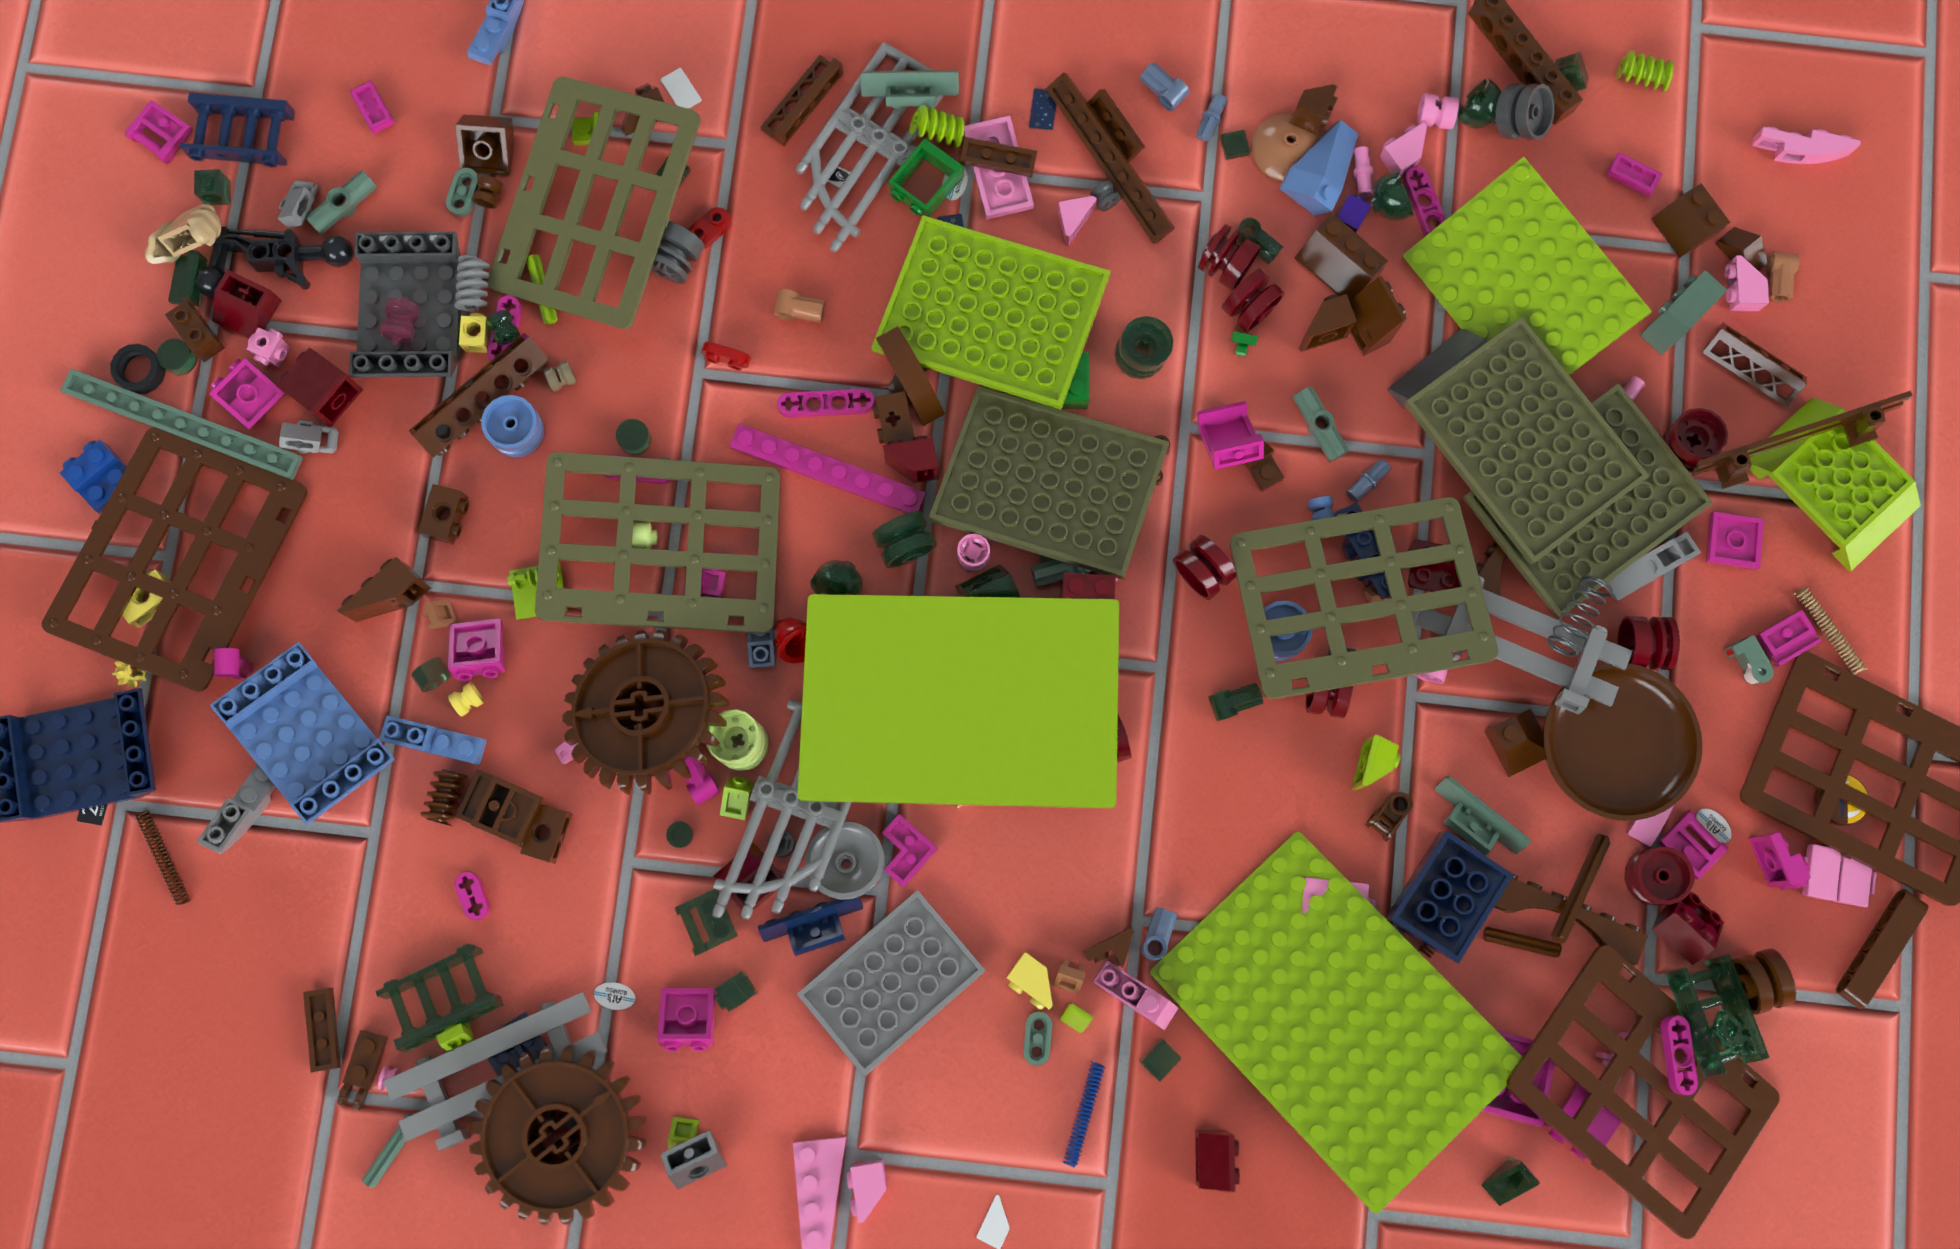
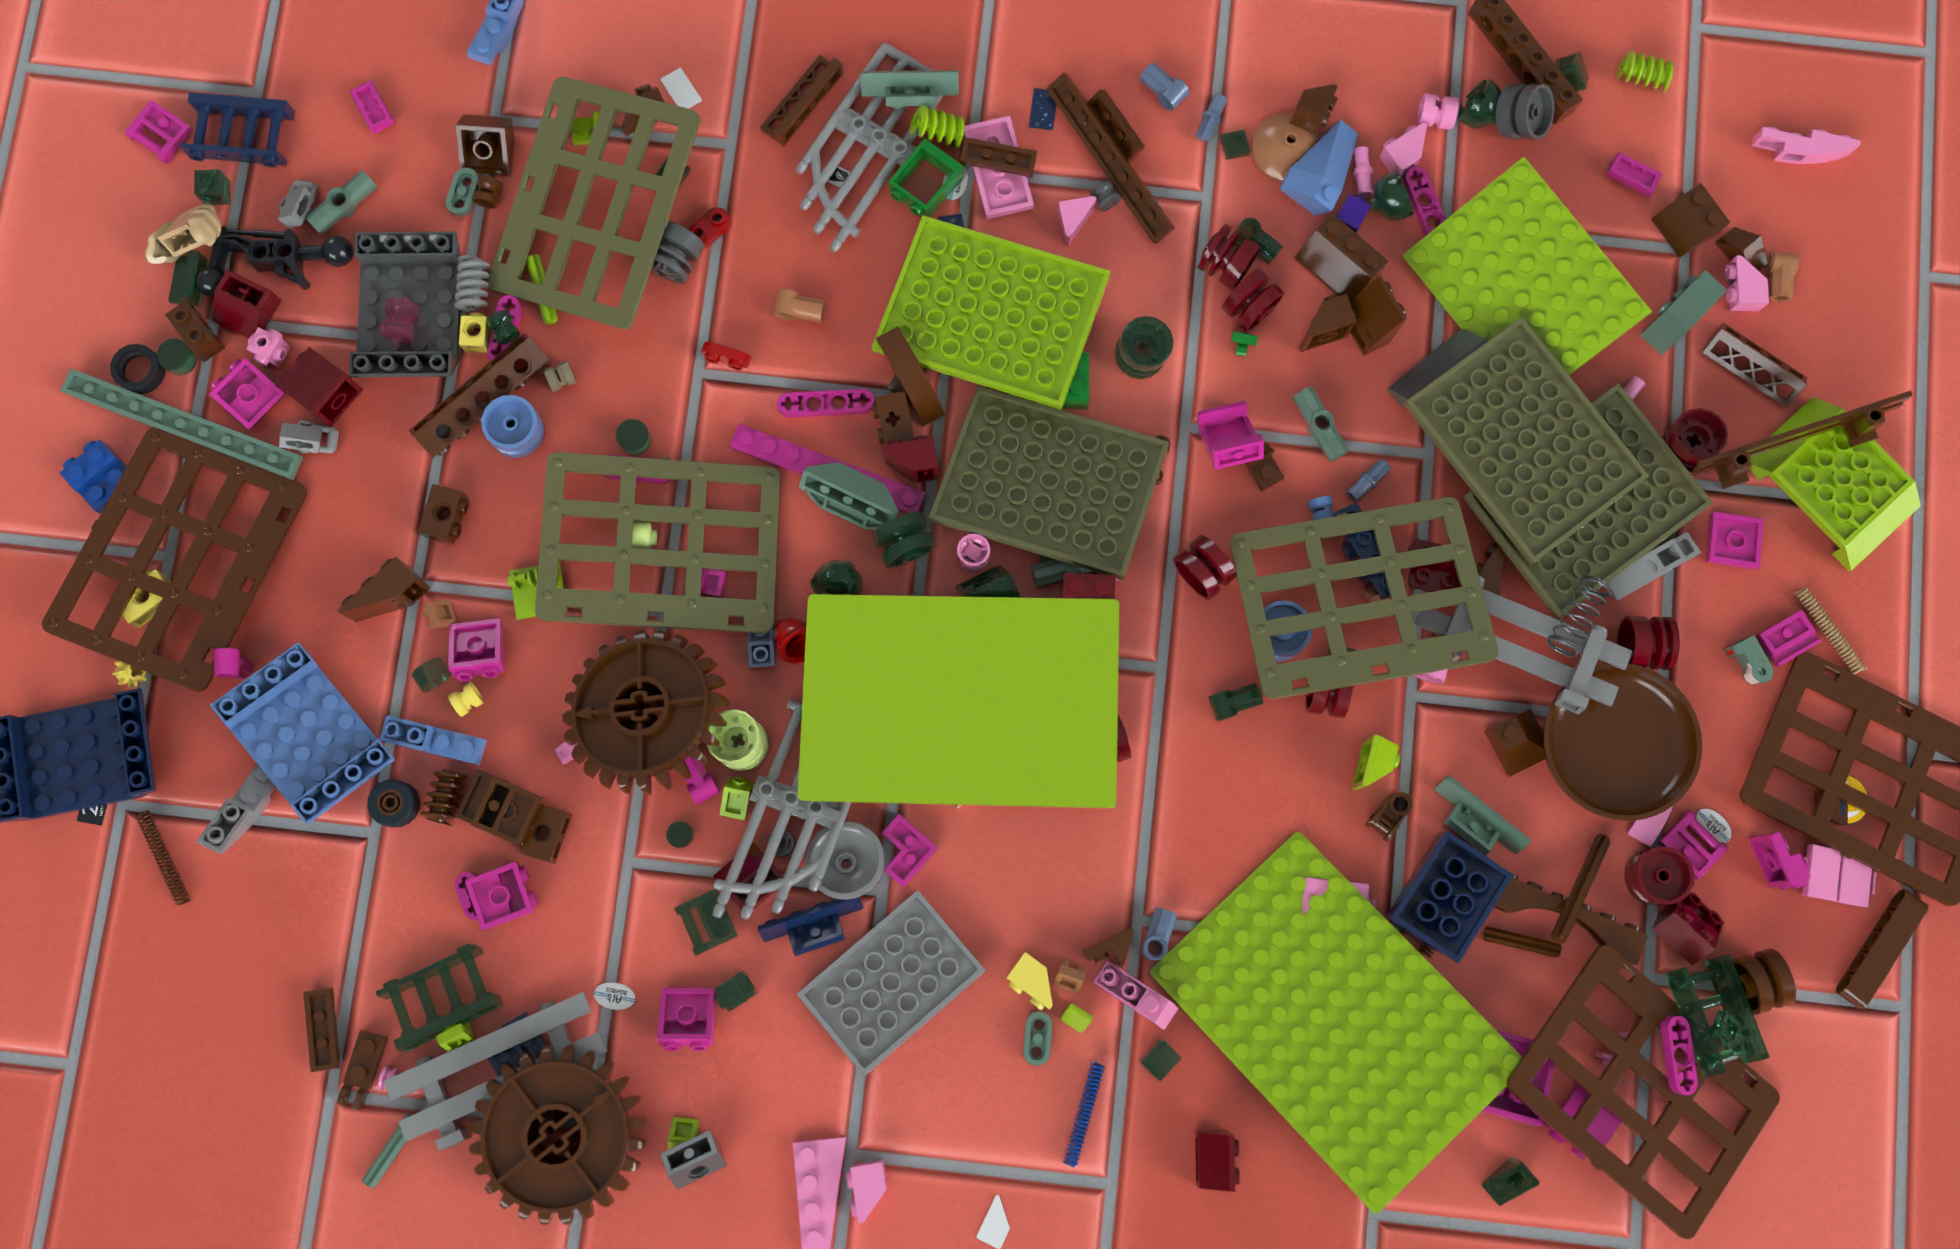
(403, 803): none -> black wheel
(501, 895): none -> dark pink plate
(849, 494): none -> sand green wedge

